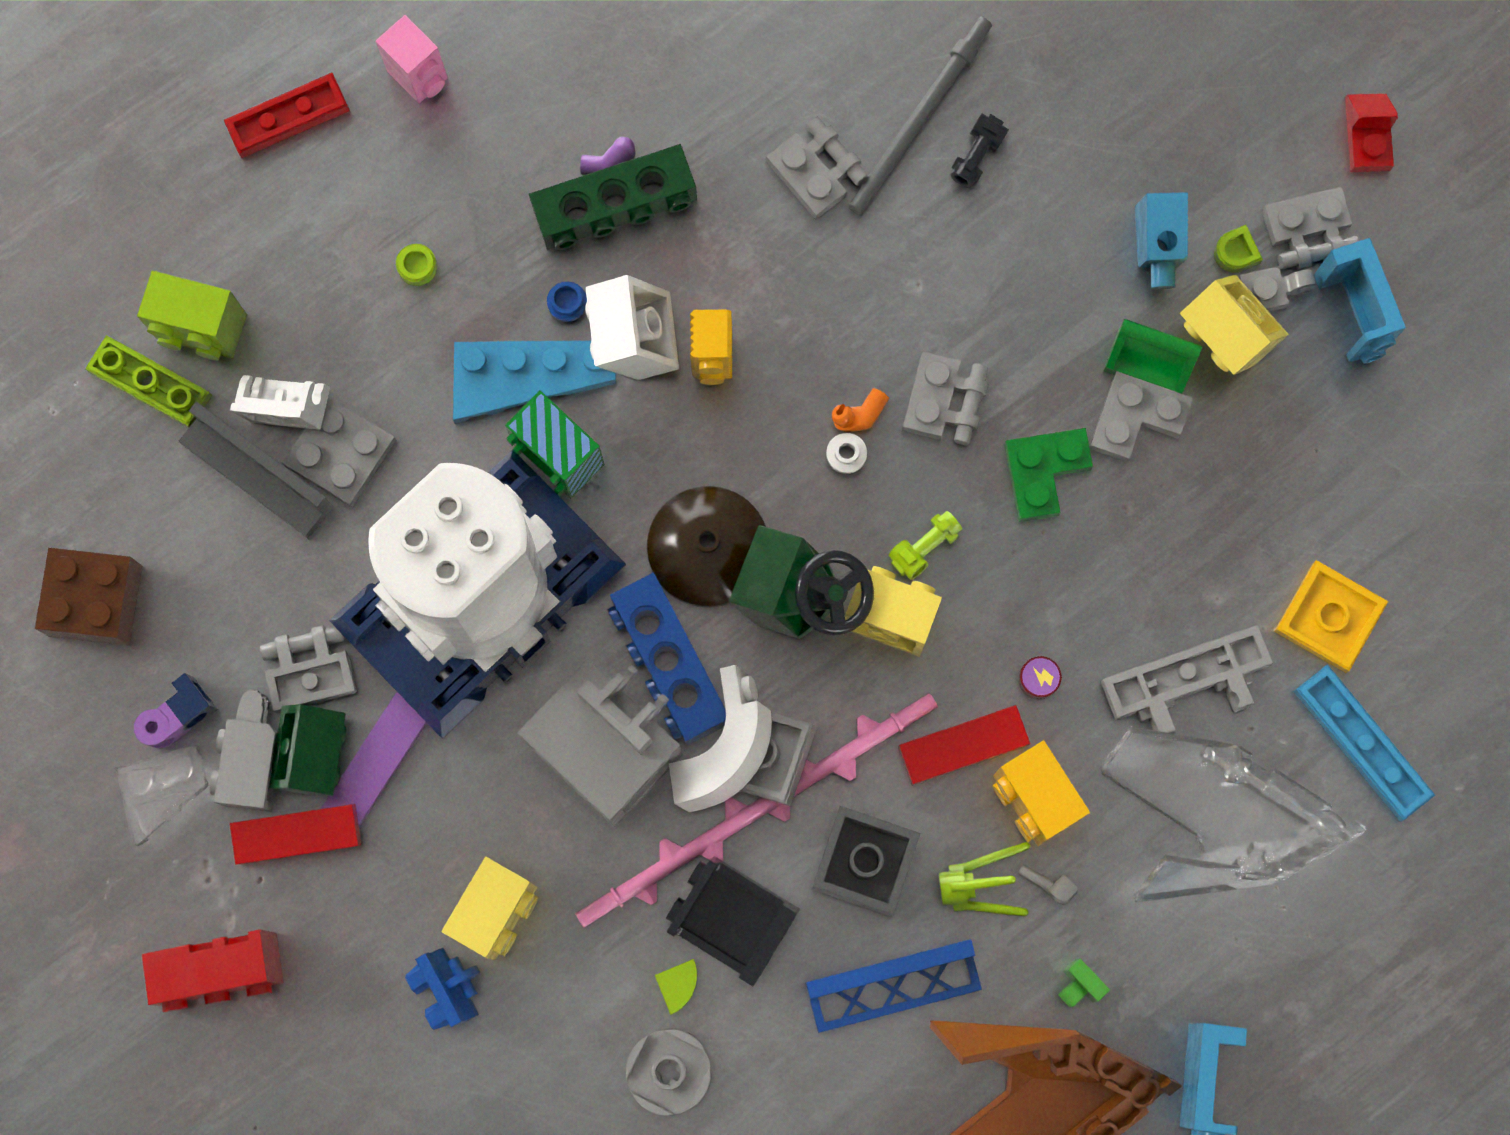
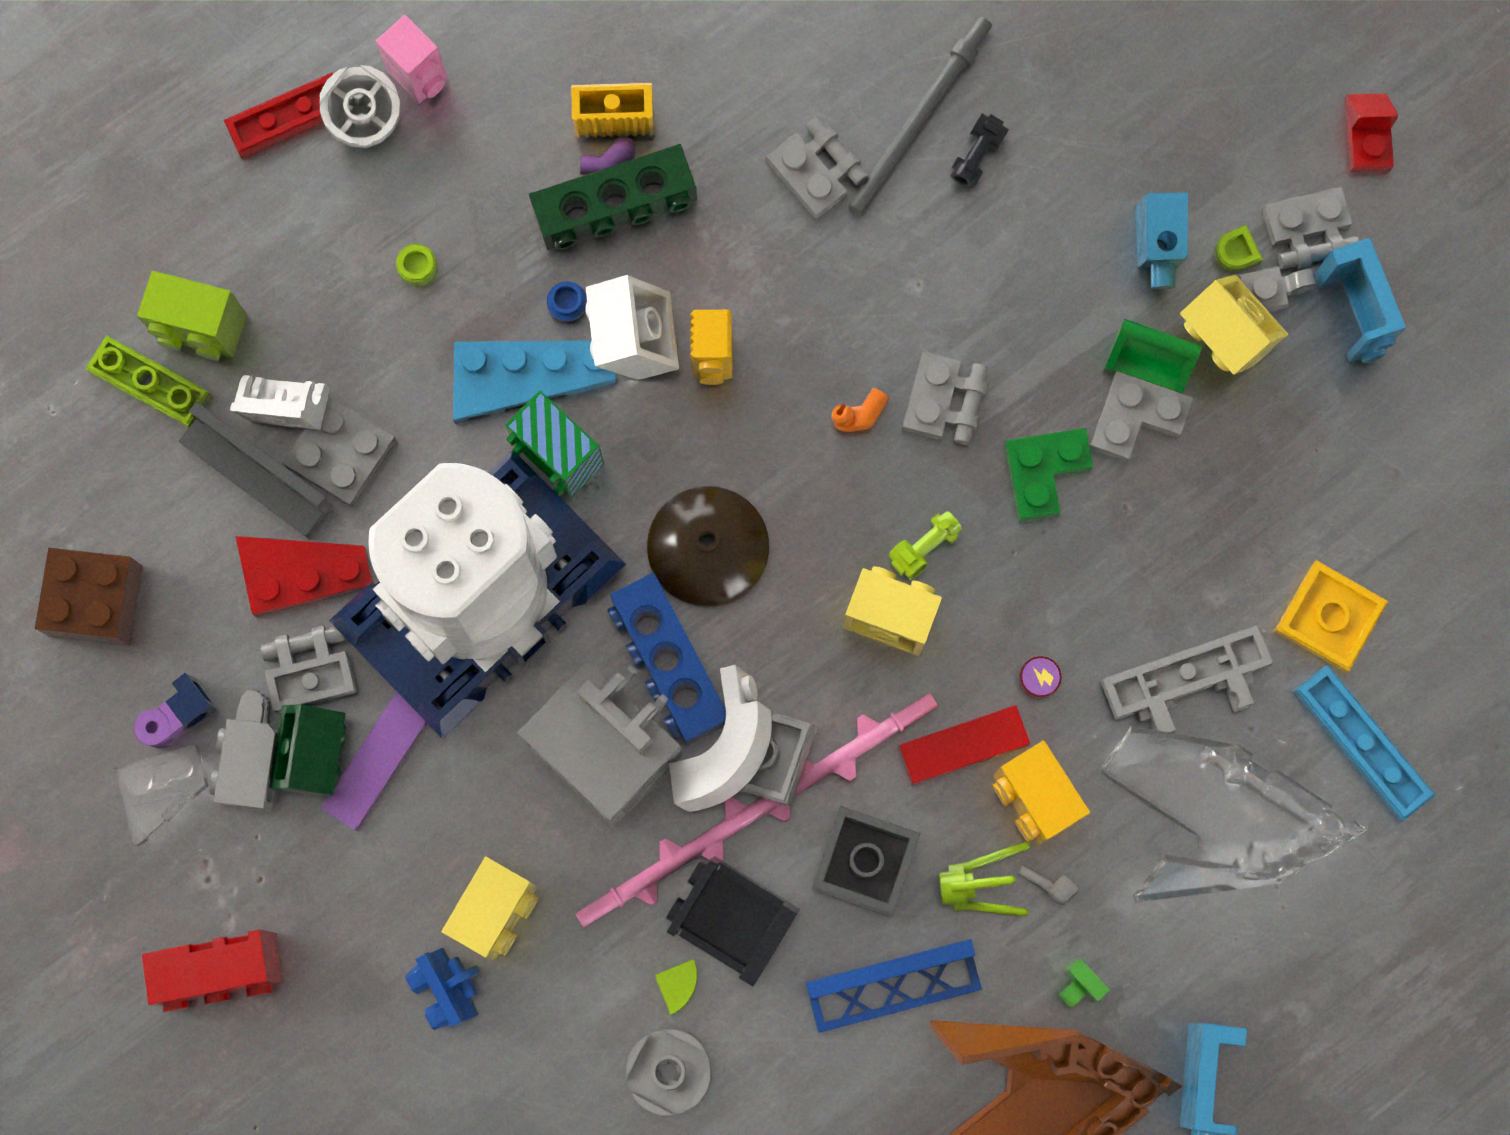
(295, 834): red tile -> none
(298, 573): none -> red wing
(359, 106): none -> white cylinder
(613, 109): none -> yellow brick
(794, 588): dark green piece -> none
(841, 464): white plate -> none

